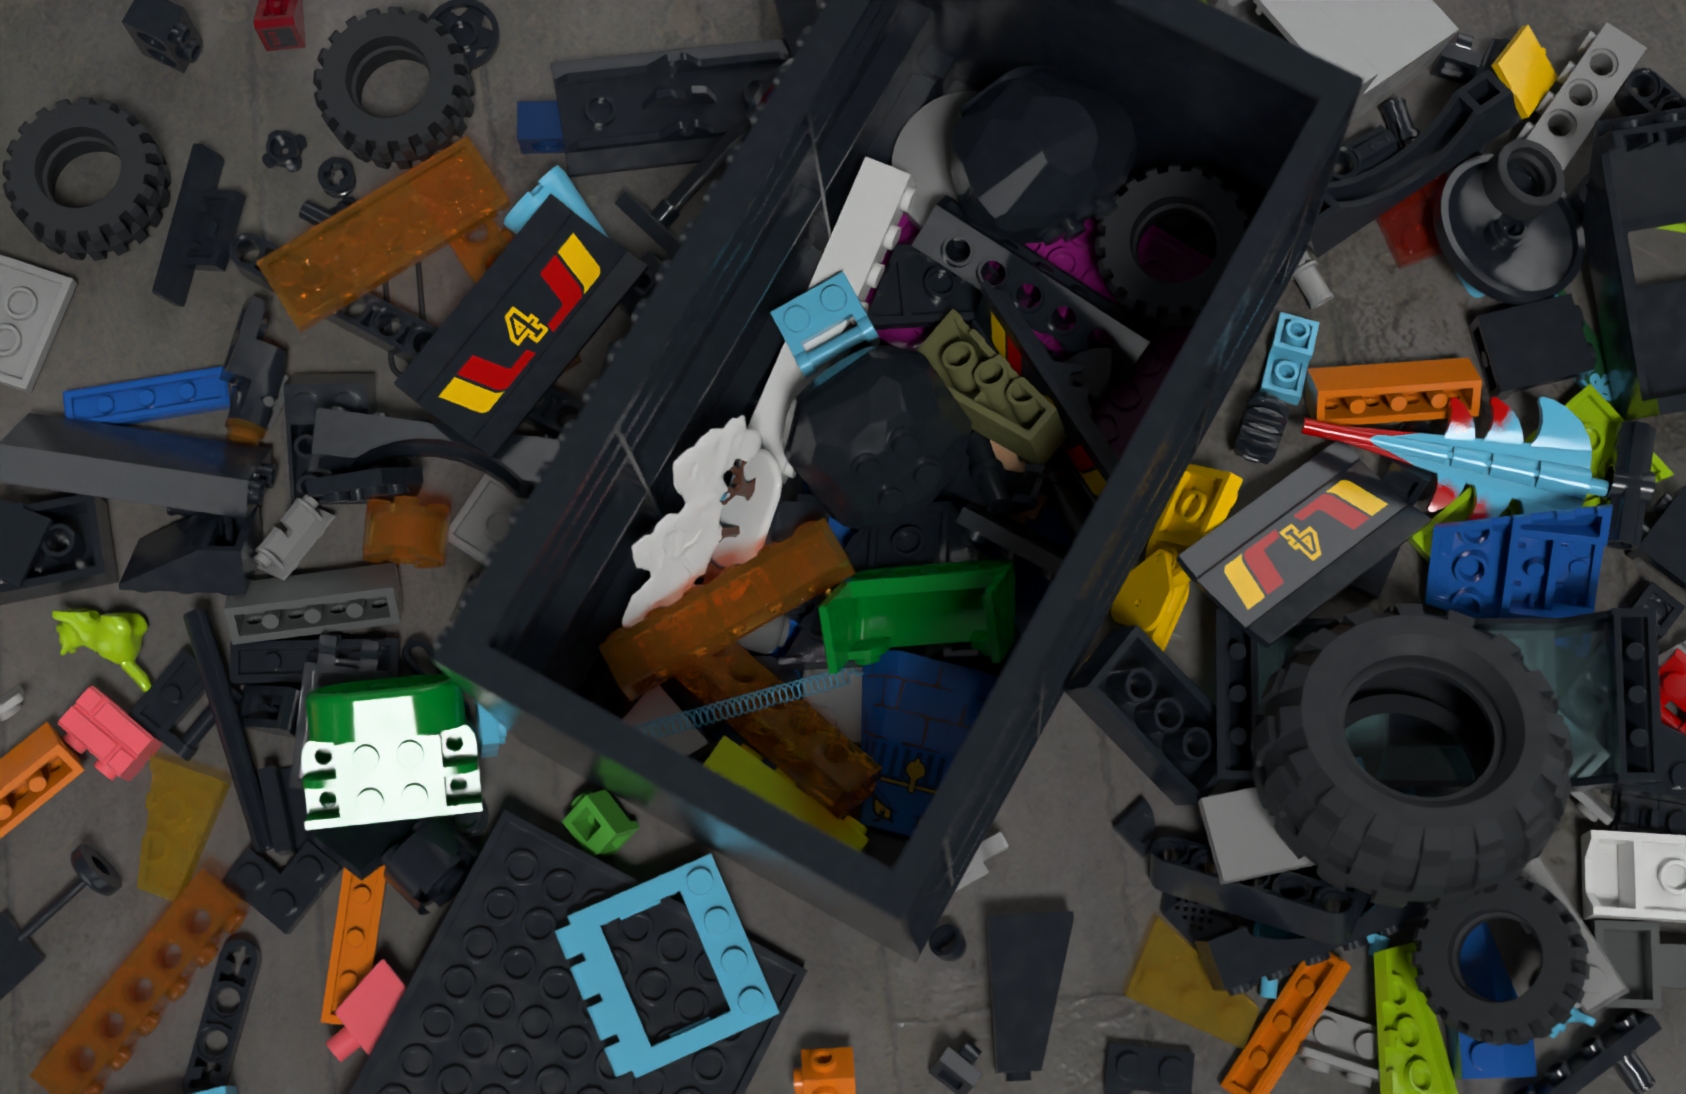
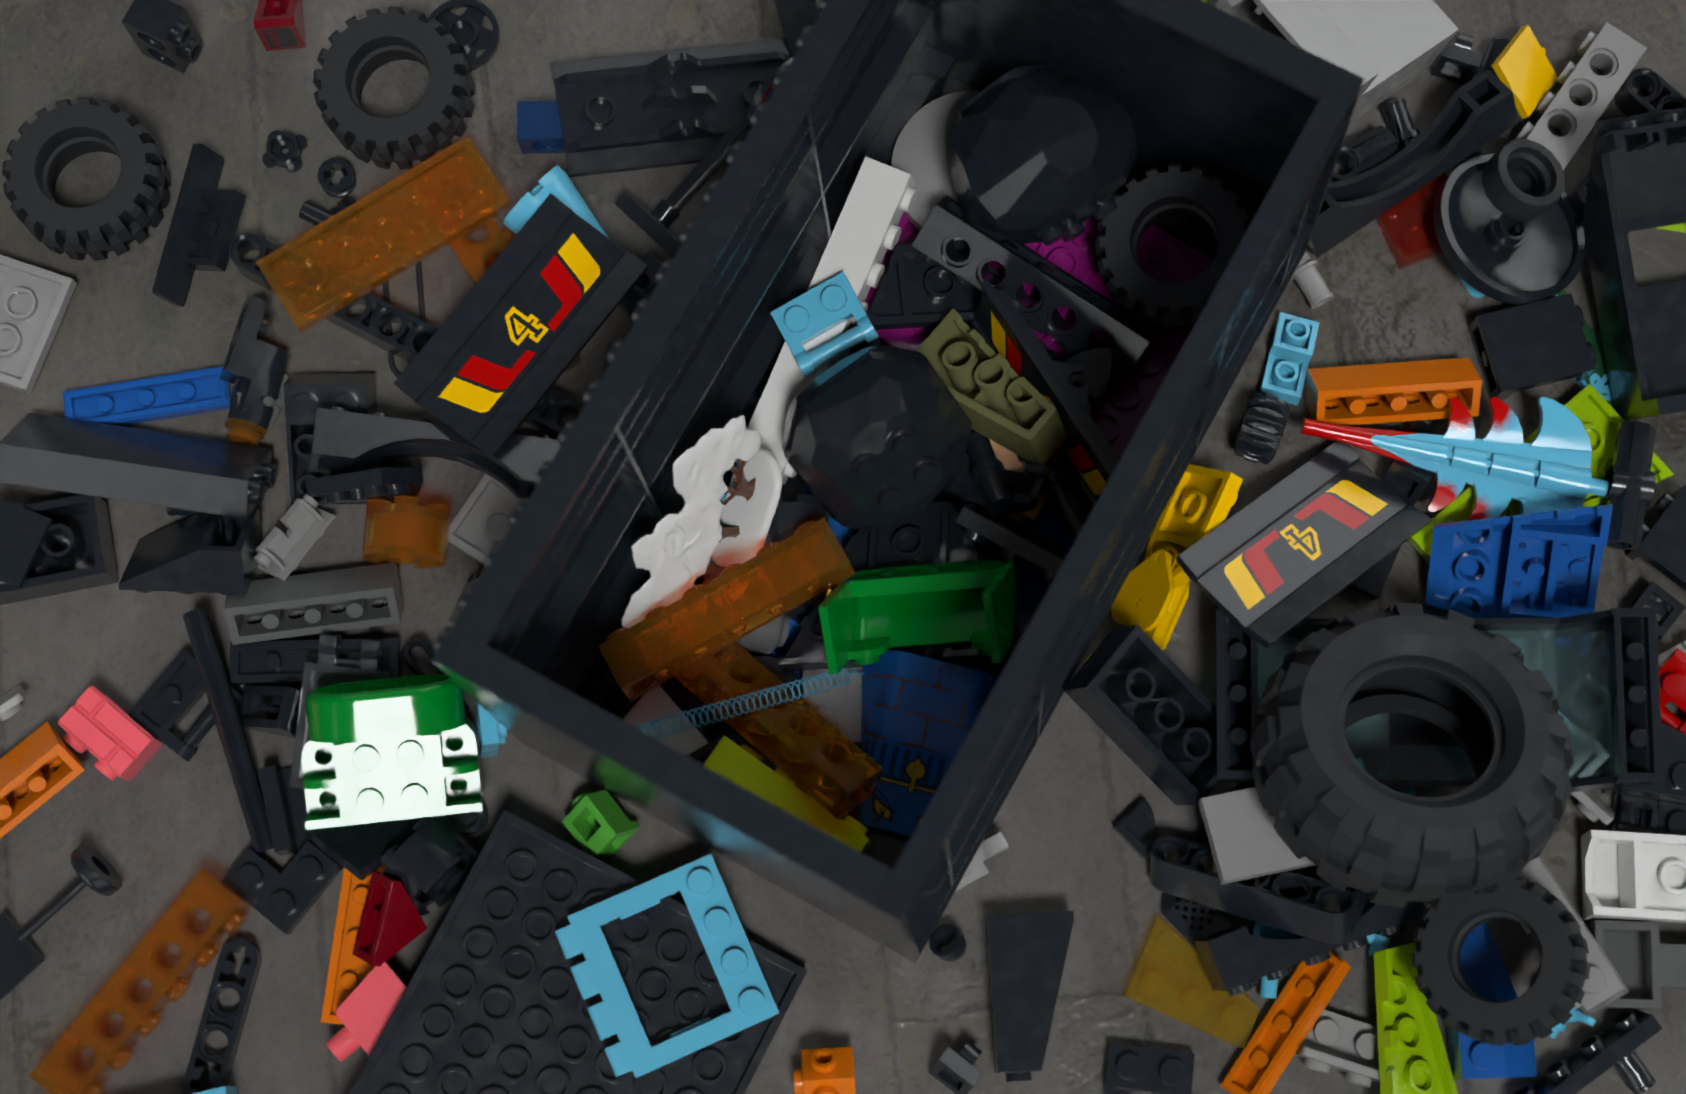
(111, 636): lime animal -> none
(178, 825): clear yellow wing -> none
(387, 921): none -> dark red slope

